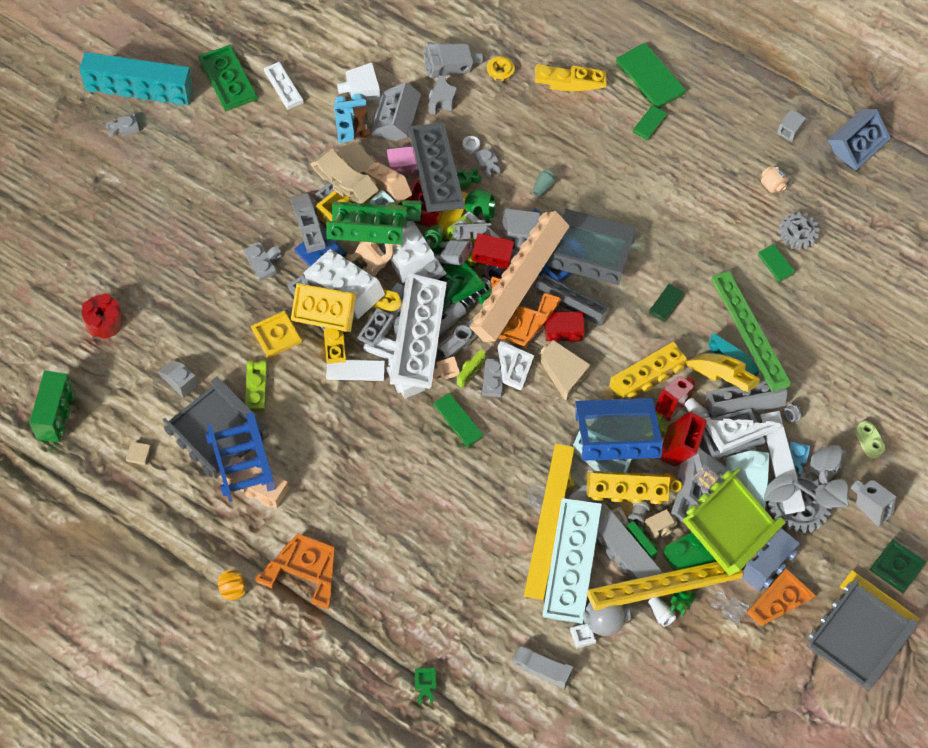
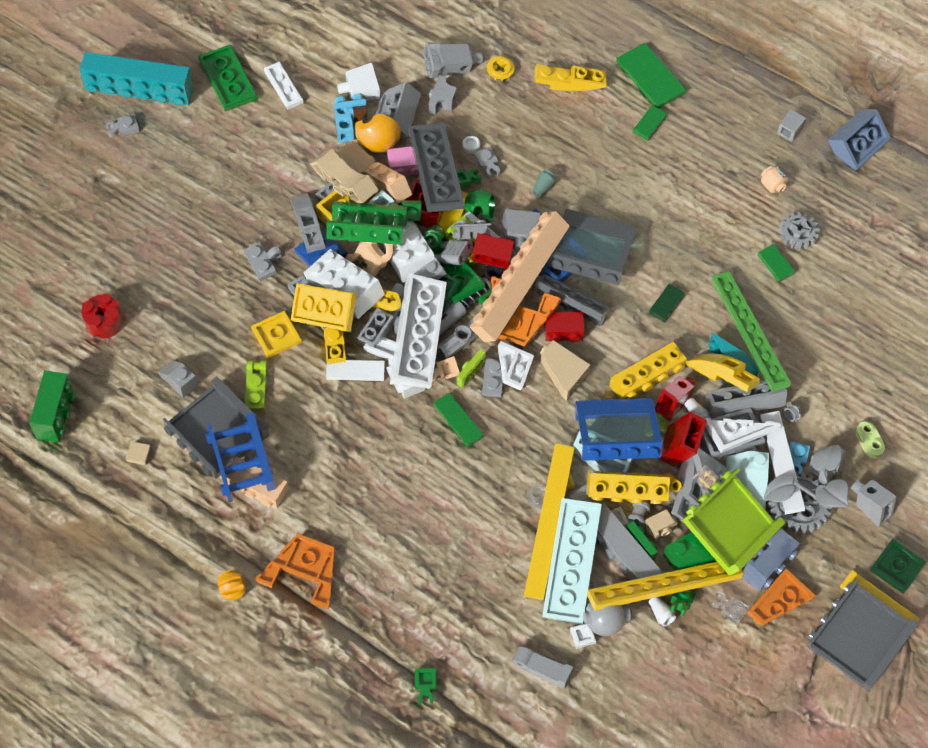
(378, 134): none -> light orange cylinder

